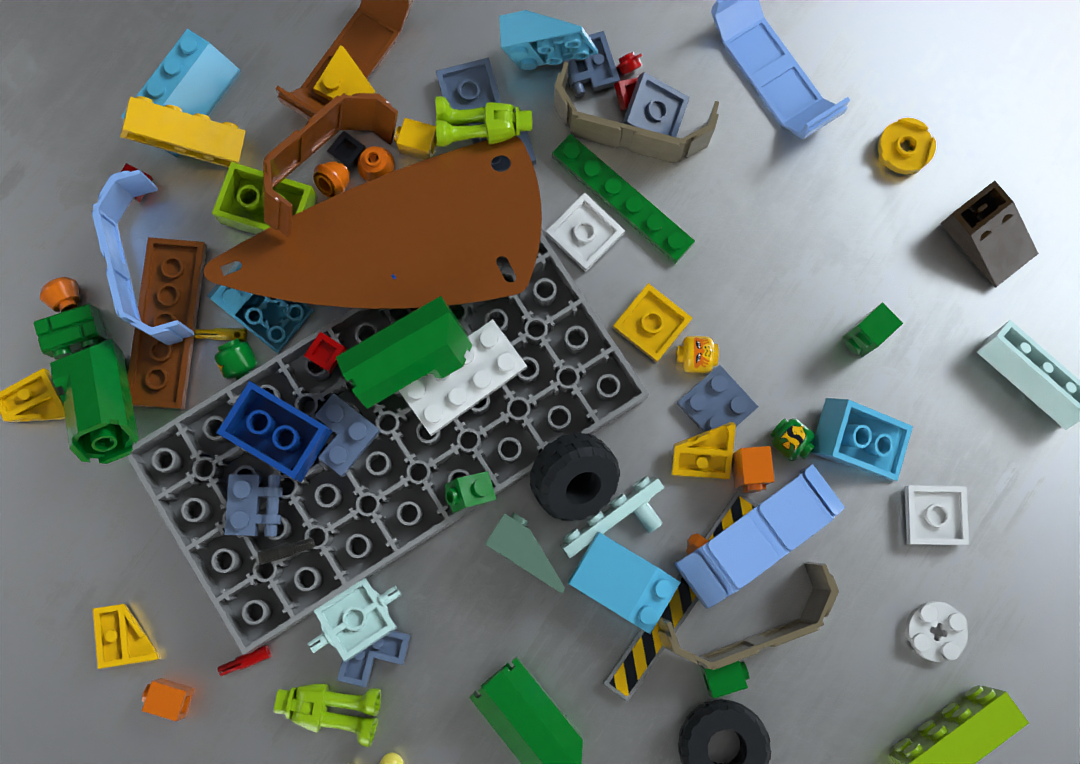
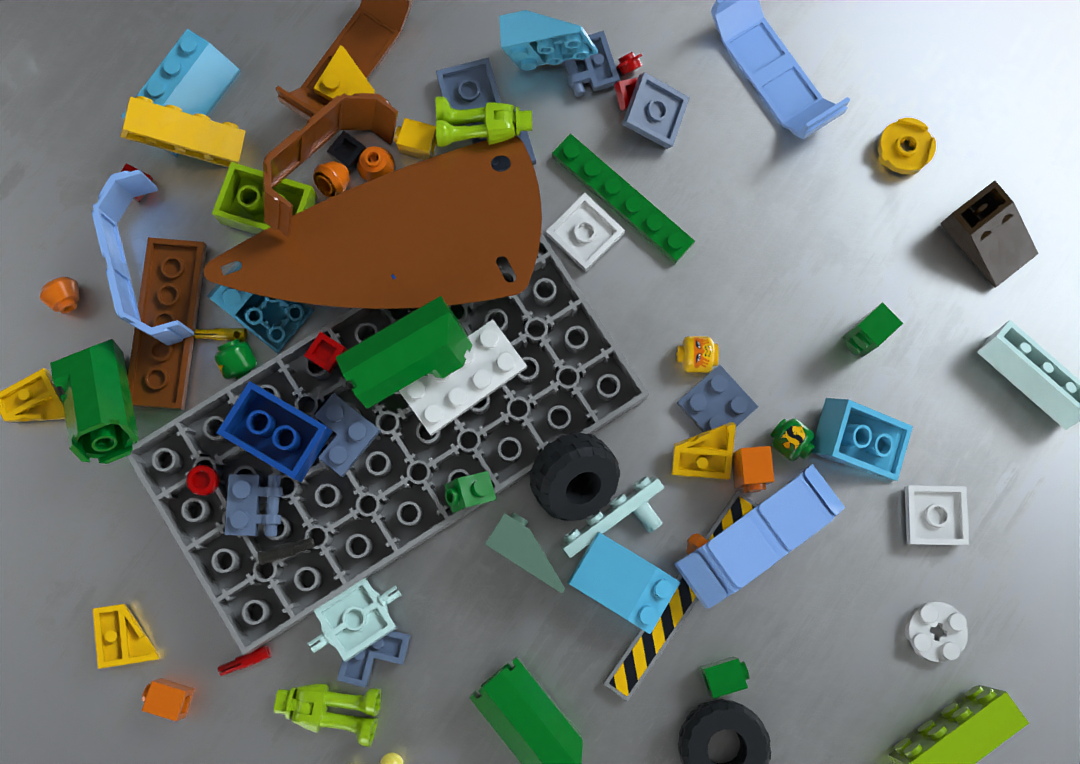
(70, 331): green brick -> none
(202, 480): none -> red tile
(627, 136): dark tan windscreen -> none
(652, 323): yellow plate -> none
(816, 608): dark tan windscreen -> none

